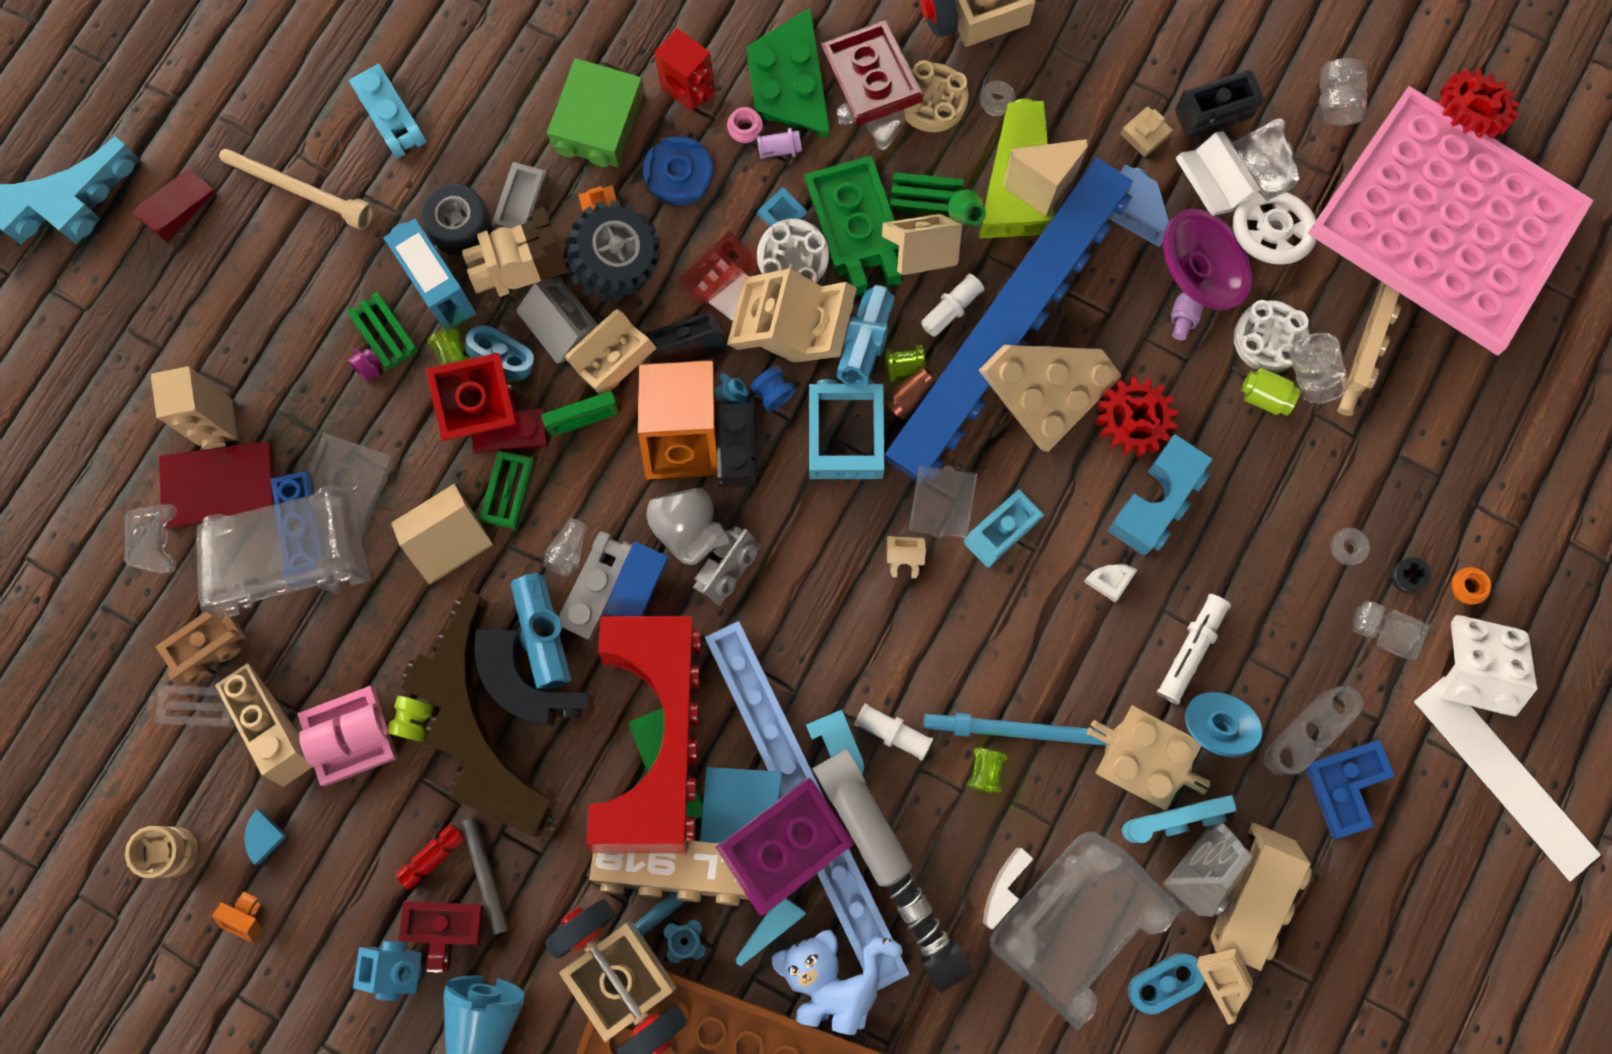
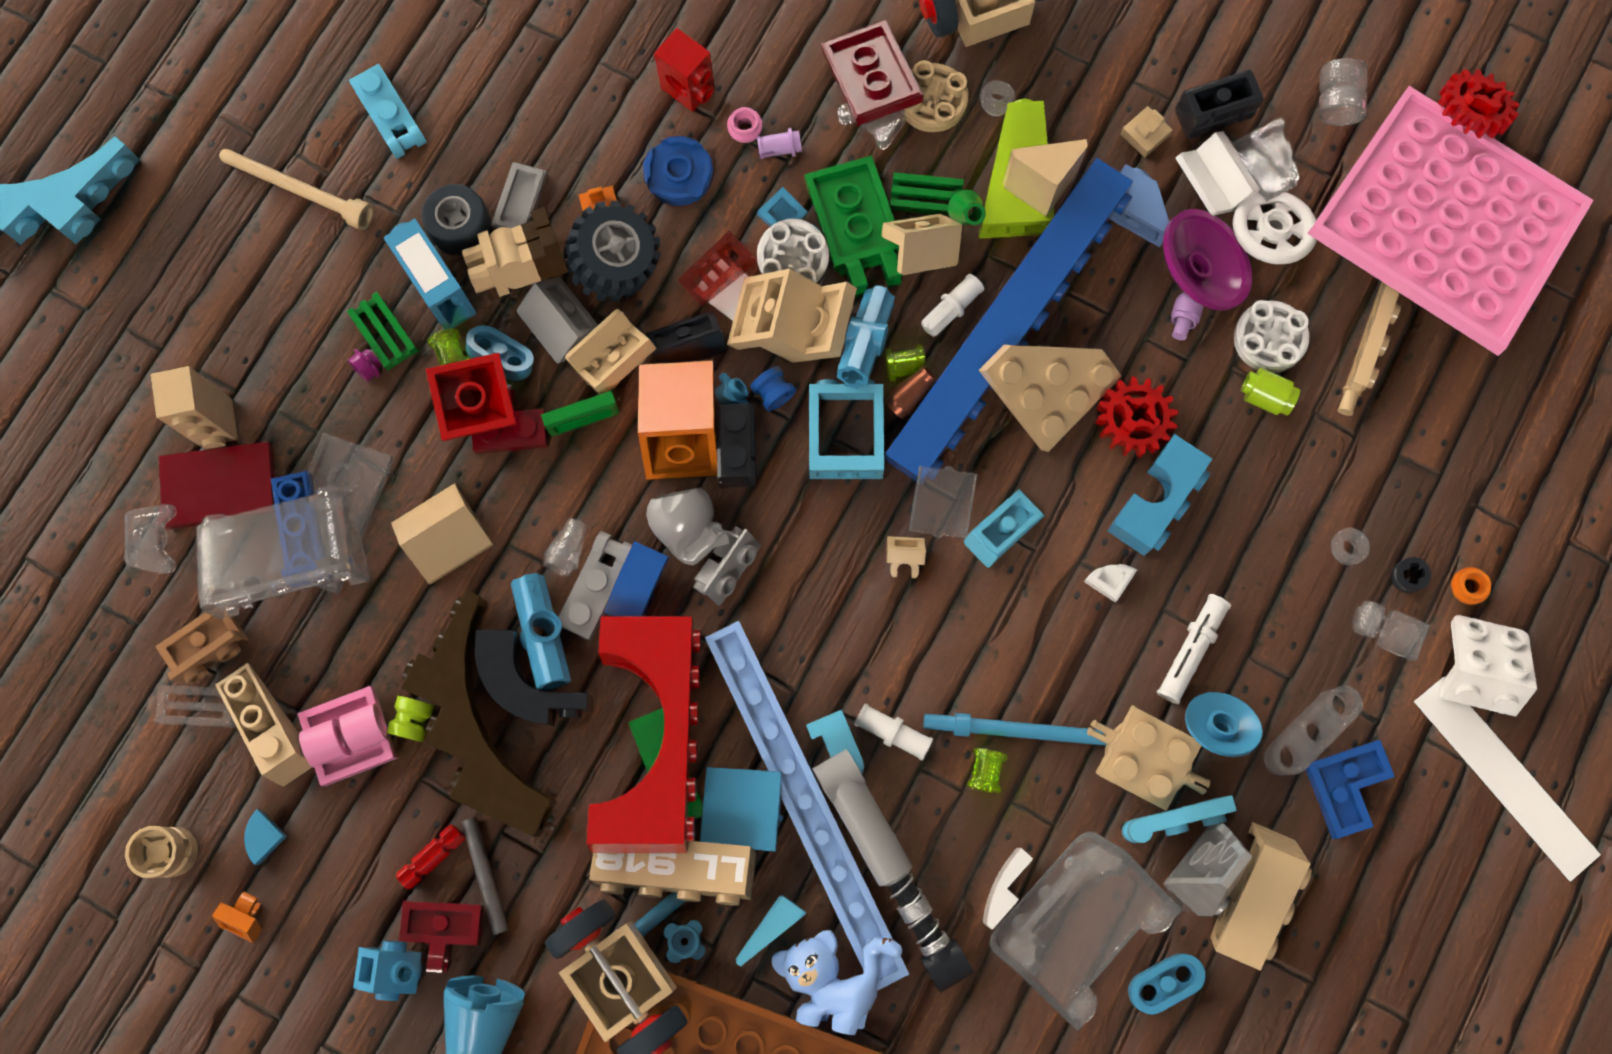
(173, 205): dark red slope -> none
(521, 493): green tile -> none
(596, 113): bright green brick -> none
(784, 846): magenta plate -> none
(788, 76): green wing -> none
(1227, 981): tan tile -> none
(1319, 367): clear wheel -> none

